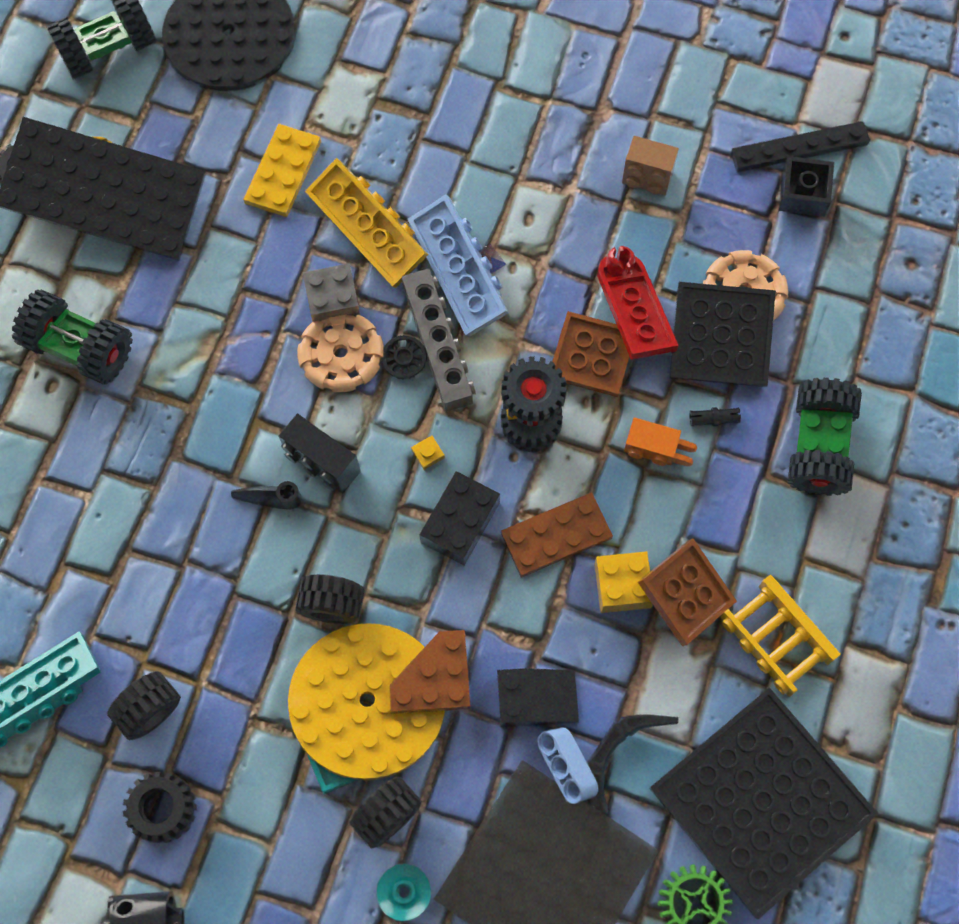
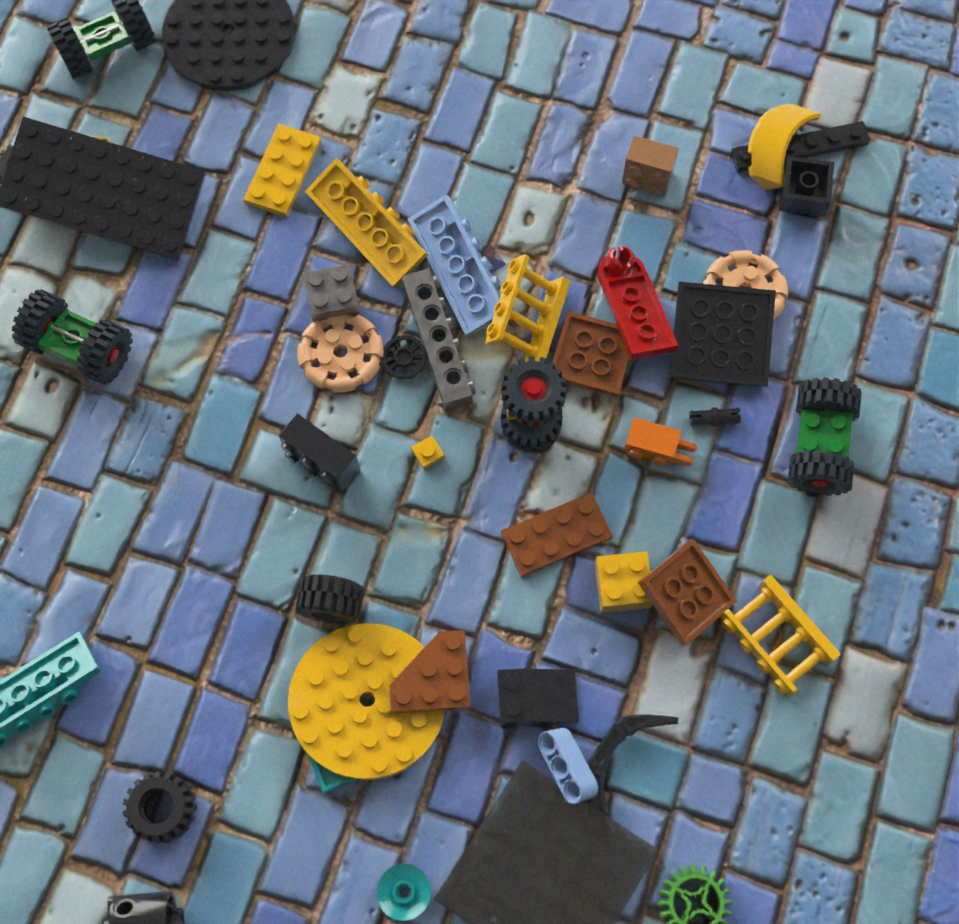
(143, 705): black tyre -> none
(270, 495): black piece -> none
(385, 812): black tyre -> none
(460, 518): black brick -> none
(548, 310): none -> yellow fence
(763, 802): black plate -> none
(770, 142): none -> yellow windscreen

